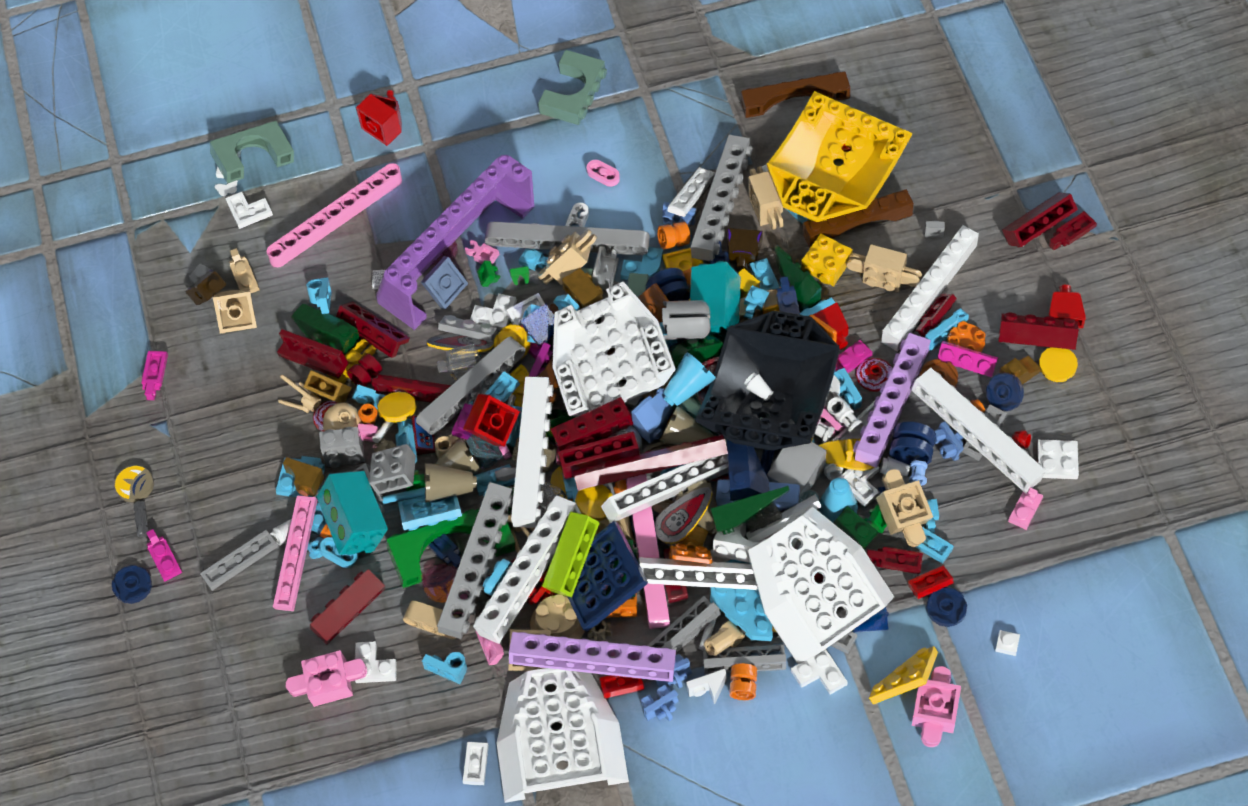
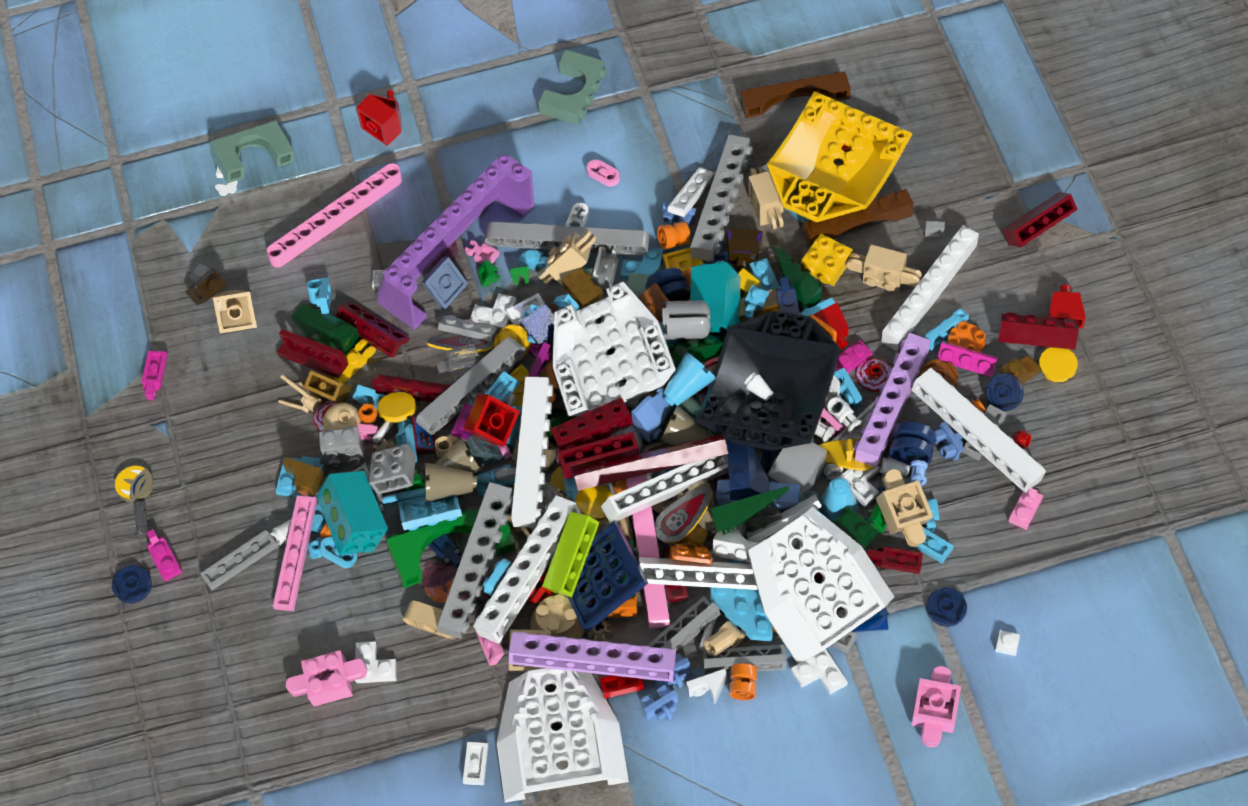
(243, 273): tan hinge -> none
(247, 214): white plate -> none
(347, 606): dark red brick -> none
(365, 369): dark red wheel -> none
(445, 669): medium azure plate -> none
(906, 677): yellow plate -> none
(930, 582): red plate -> none
(935, 313): dark red hinge -> none
(1058, 458): white plate -> none
(1072, 230): dark red hinge -> none

